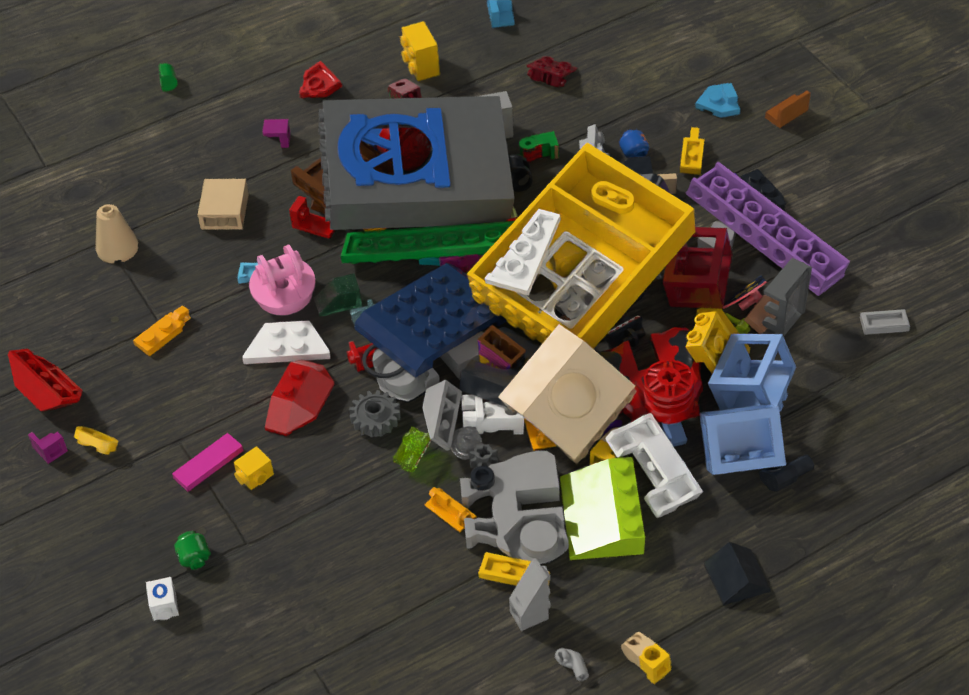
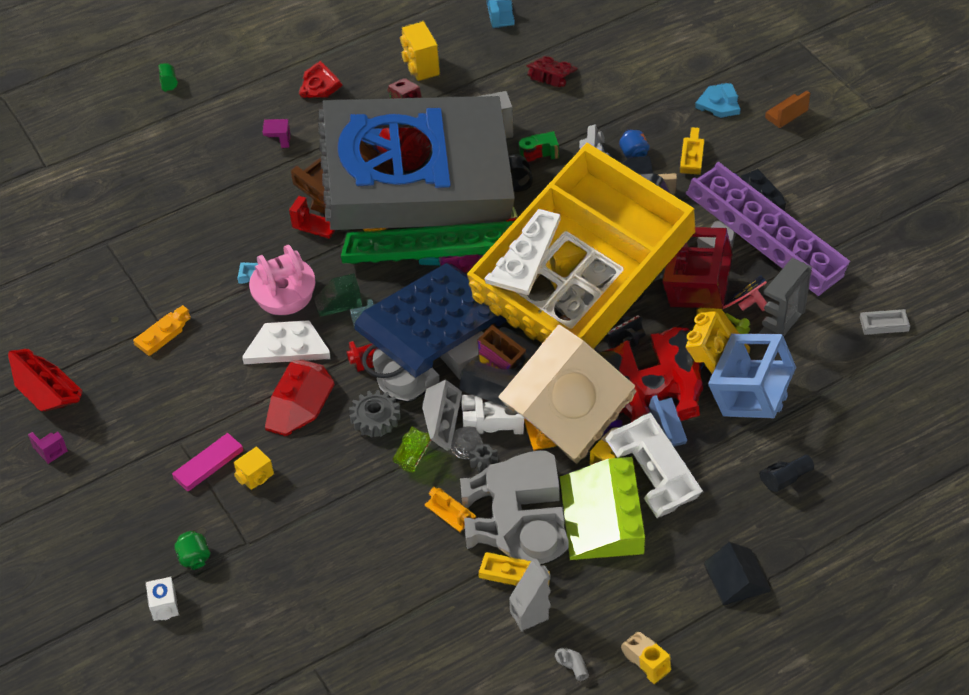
(91, 437): yellow plate -> none
(114, 236): tan cone -> none
(223, 204): tan brick -> none
(482, 478): black tile -> none
(614, 197): yellow plate -> none
(669, 391): red wheel -> none
(742, 439): medium blue piece -> none
(758, 314): nougat tile -> none

